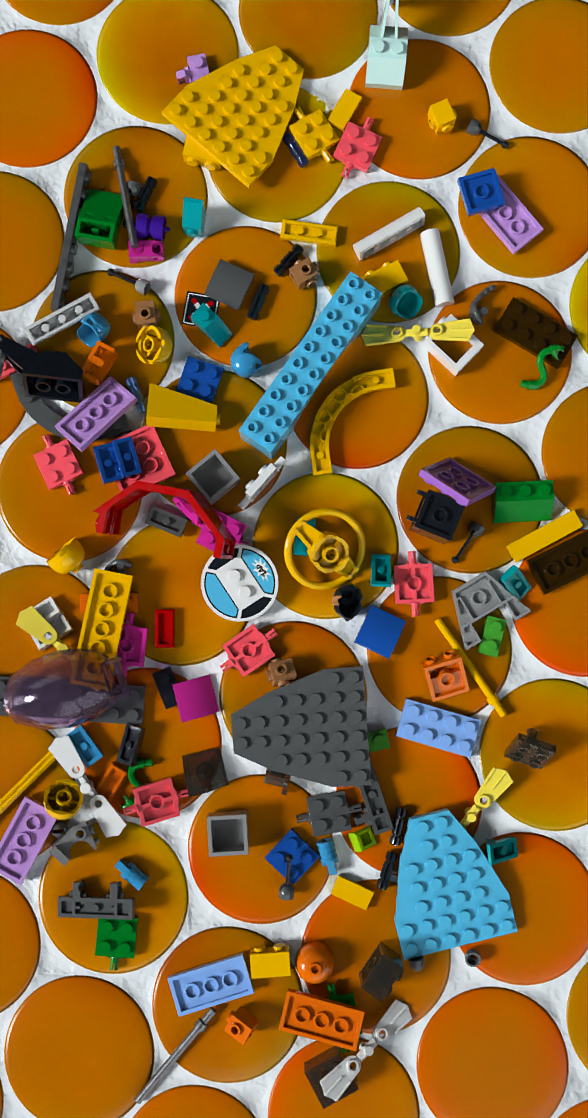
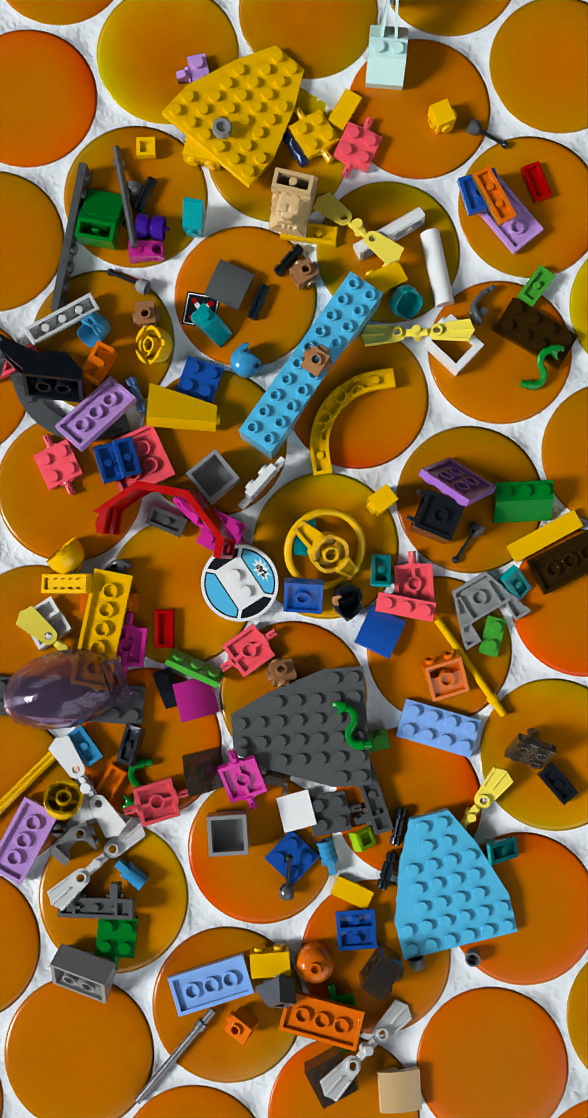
(66, 583): none -> yellow plate
(66, 890): none -> white piece
(83, 972): none -> light grey slope
(145, 147): none -> yellow plate
(194, 667): none -> bright green plate
(222, 128): none -> light grey tile
(242, 778): none -> dark pink plate
(278, 992): none -> dark grey slope
(292, 201): none -> tan brick
(296, 811): none -> white sticker
(303, 595): none -> blue plate
(310, 362): none -> medium nougat brick
(353, 743): none -> green animal
(356, 929): none -> blue slope
(381, 500): none -> yellow brick
(383, 247): none -> light yellow piece
(399, 1090): none -> tan slope
(405, 606): none -> coral plate
(493, 196): none -> orange plate
(536, 182): none -> red tile
(536, 286): none -> bright green plate
(557, 783): none -> black plate

